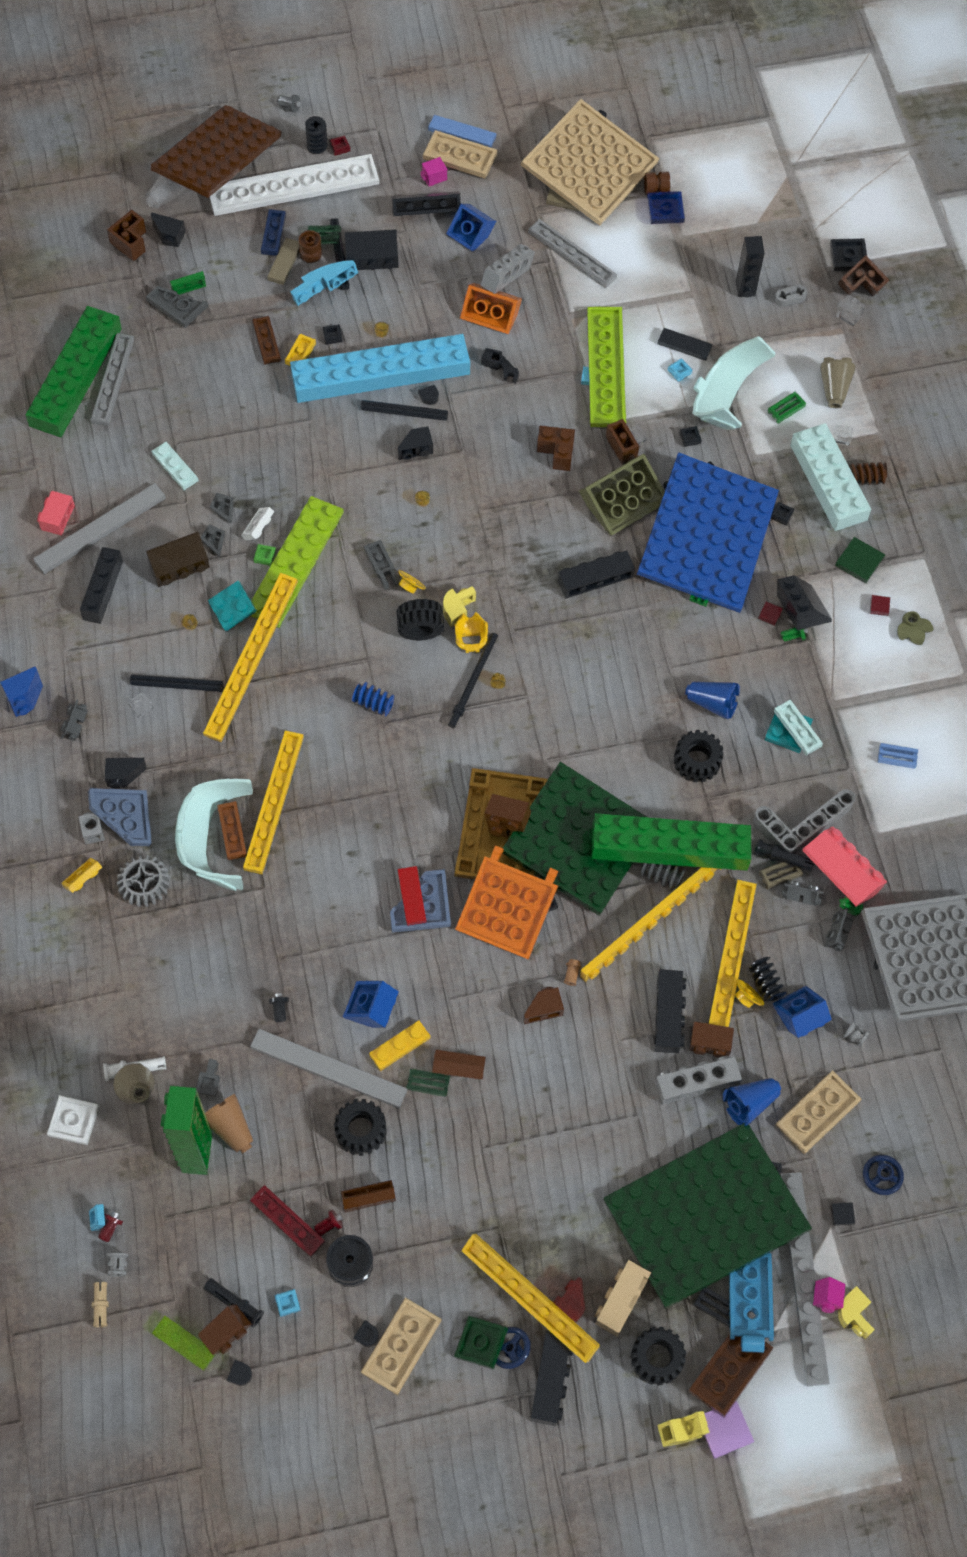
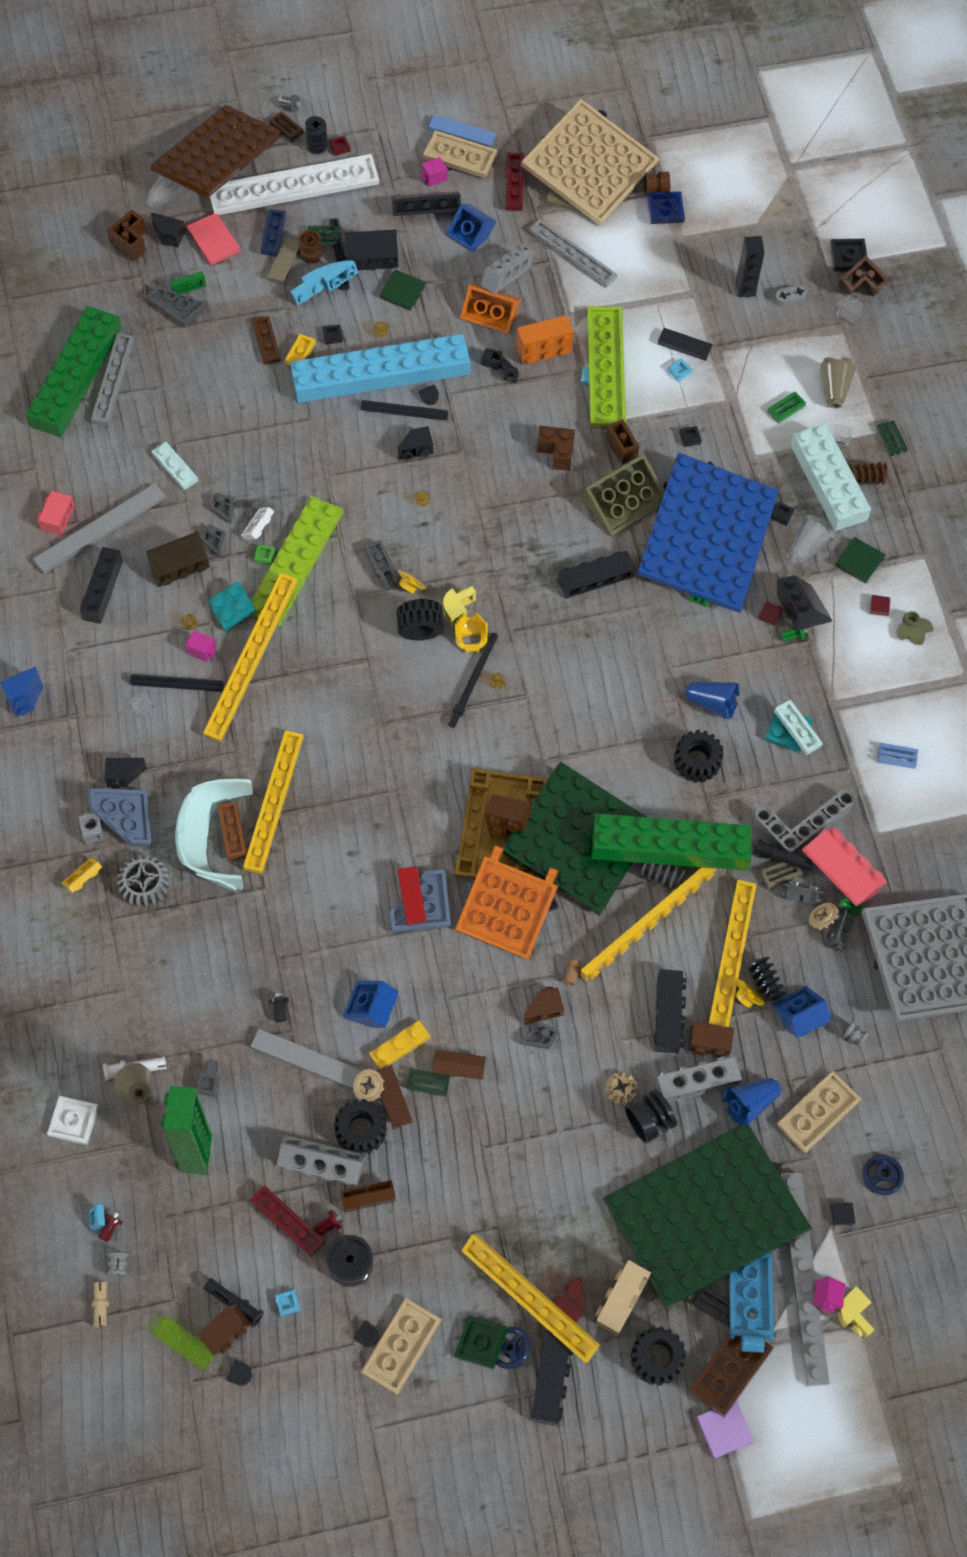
(70, 727): dark grey hinge -> none
(201, 646): none -> dark pink brick
(213, 239): none -> coral tile
(230, 1124): medium nougat cone -> none
(286, 130): none -> reddish brown tile
(330, 1155): none -> light grey brick
(365, 1077): none -> tan gear
(373, 699): blue piece -> none
(393, 1099): none -> reddish brown tile
(402, 290): none -> dark green tile
(514, 182): none -> dark red plate
(541, 1036): none -> dark grey piece
(544, 340): none -> orange brick
(617, 1095): none -> tan gear
(650, 1116): none -> black wheel
(683, 1429): light yellow brick -> none
(724, 379): light aqua piece -> none
(809, 540): none -> clear cone
(820, 912): none -> tan gear
(880, 427): none -> clear green tile

